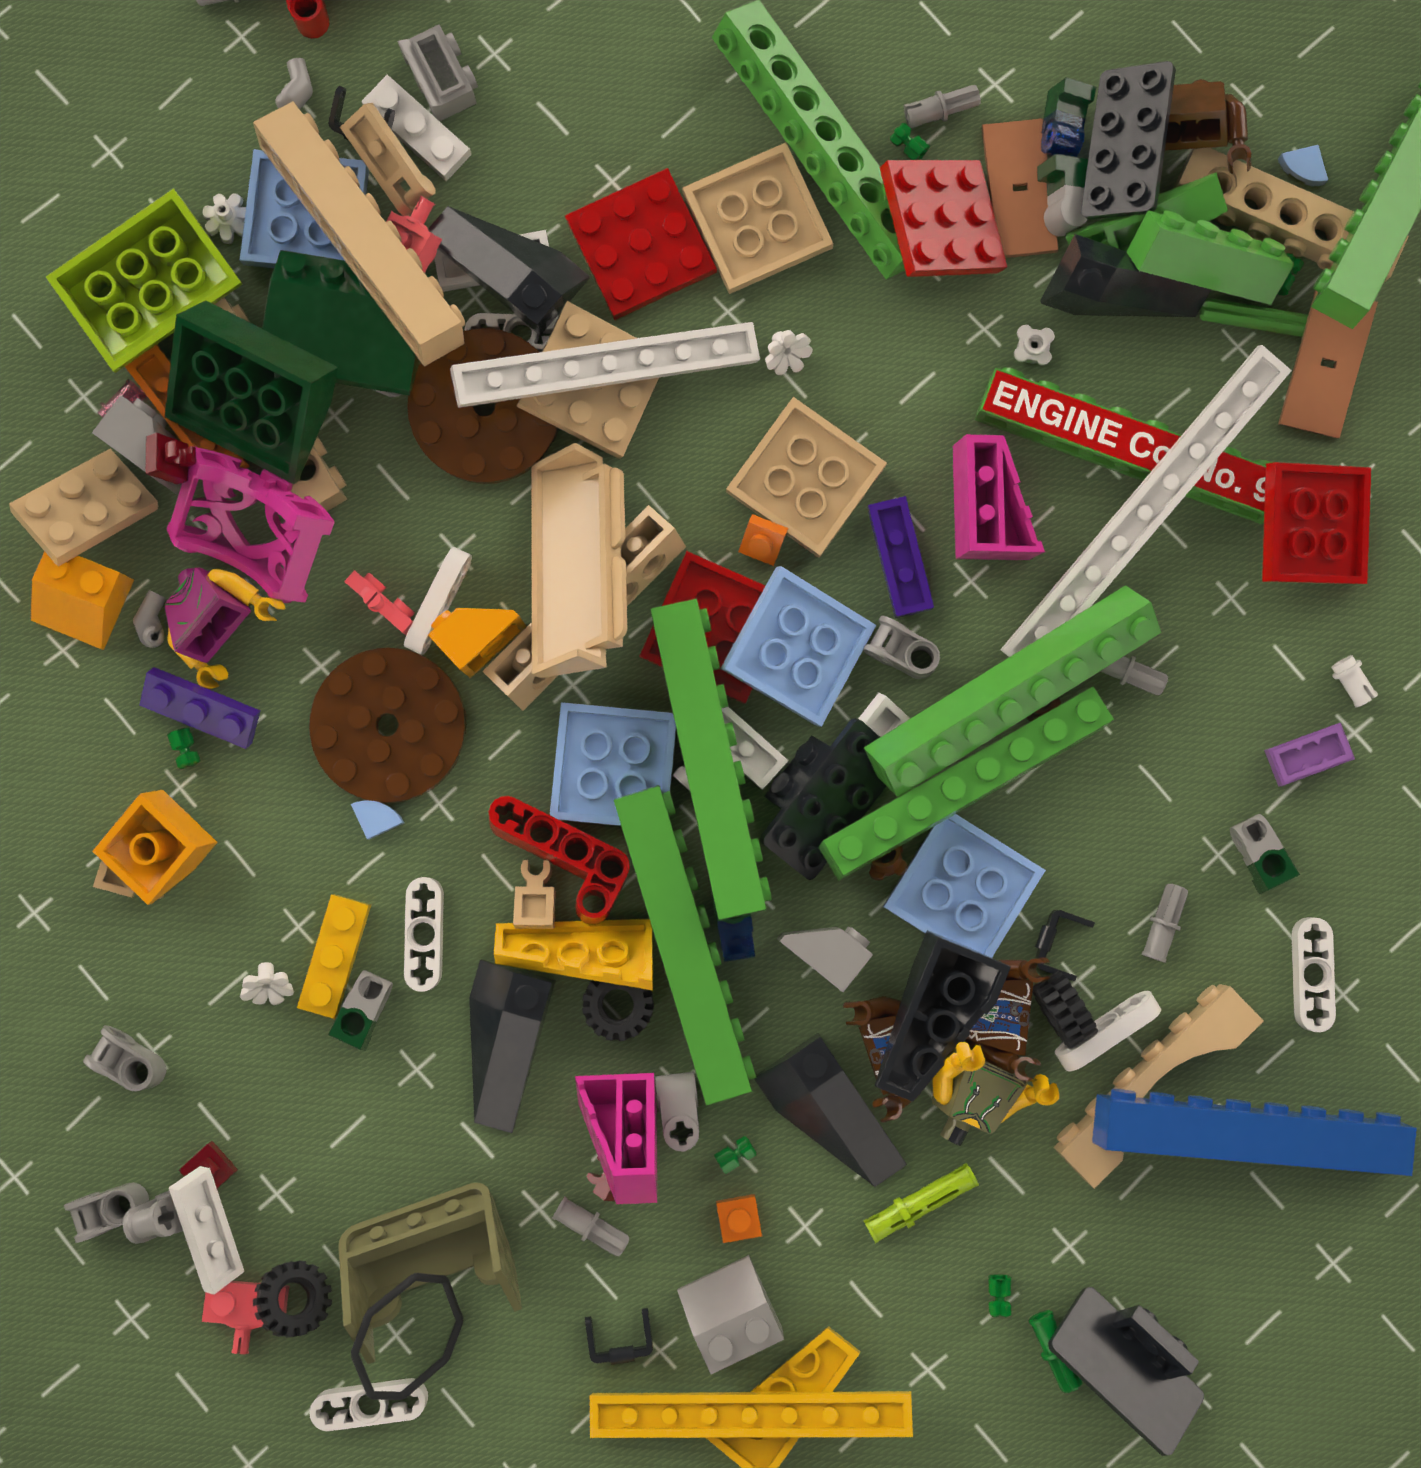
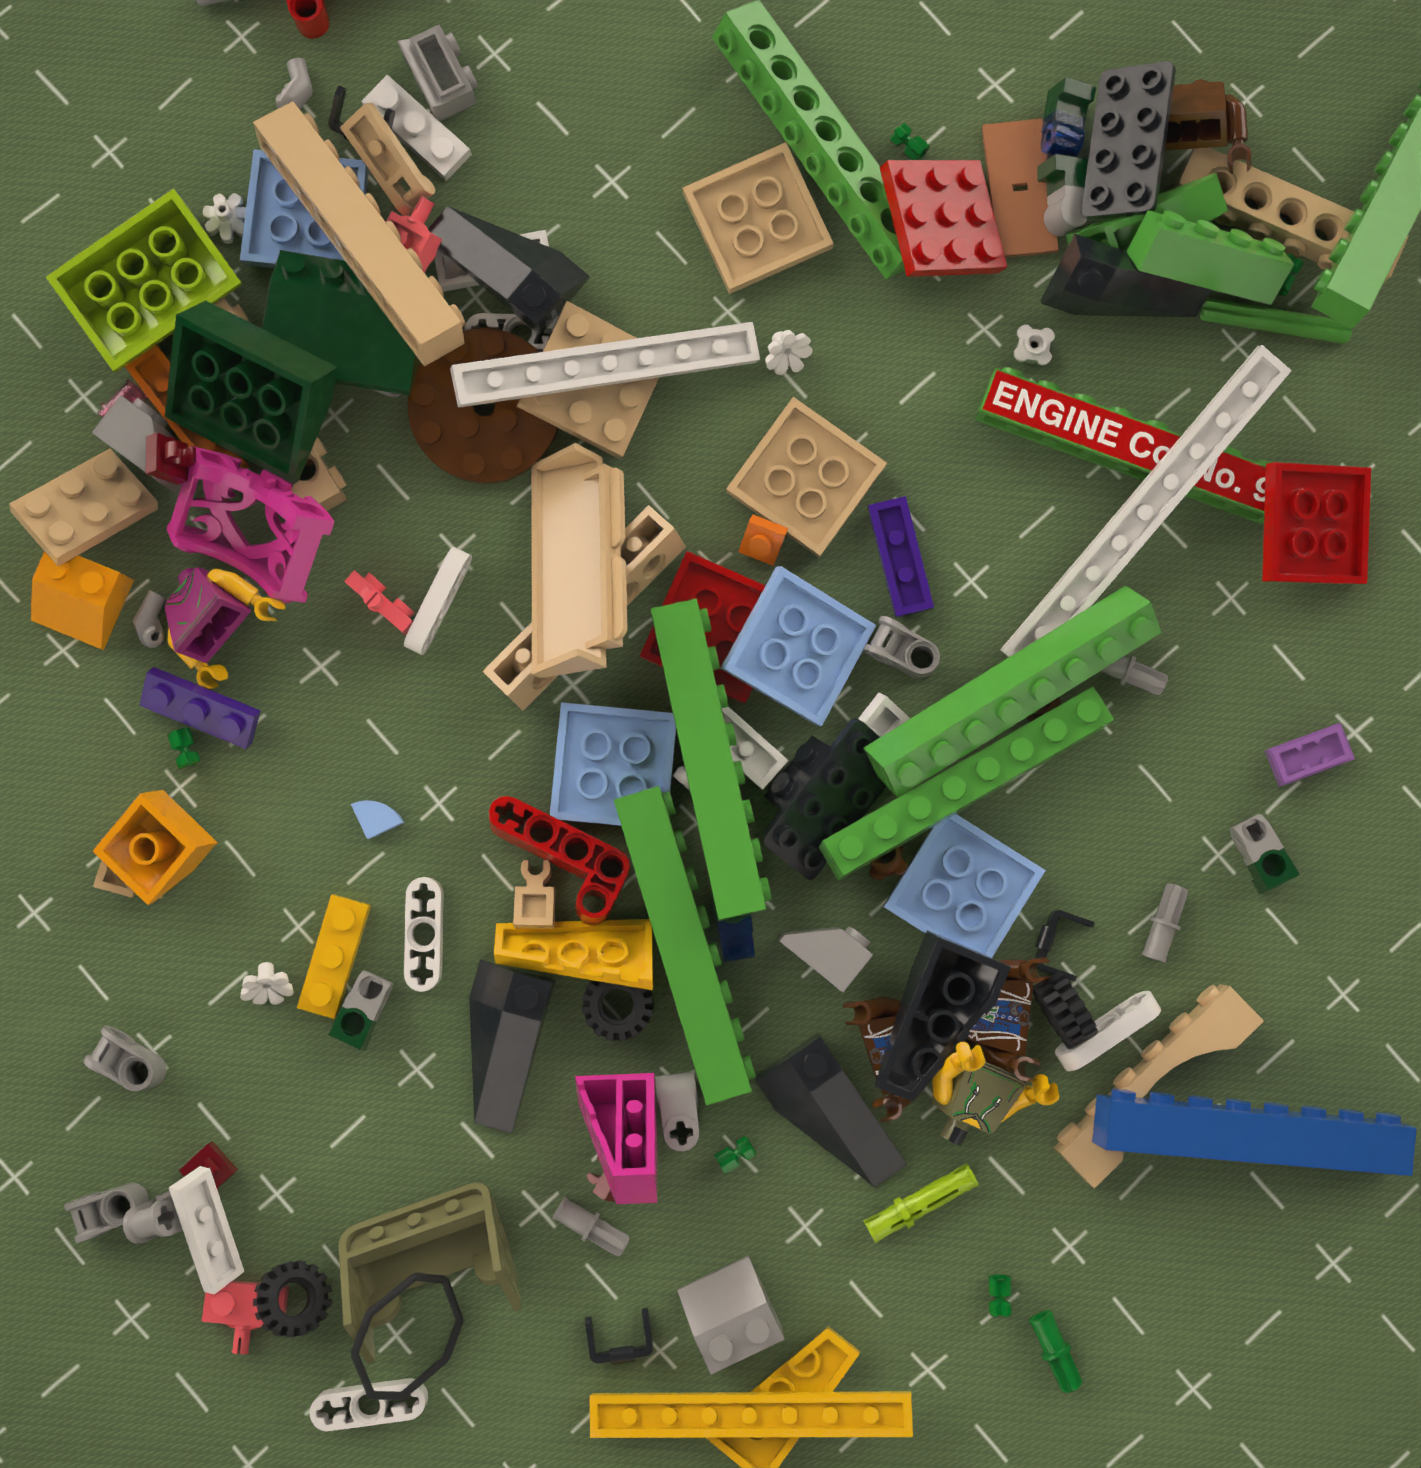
(348, 715): reddish brown plate -> none
(474, 635): light orange slope -> none
(641, 244): red plate -> none
(738, 1218): orange plate -> none
(941, 106): light grey axle -> none
(989, 503): dark pink wedge -> none
(1131, 1367): bracket -> none
(1305, 165): light blue tile -> none
(1321, 394): nougat piece -> none
(1327, 985): white beam -> none
(1354, 680): white pin -> none

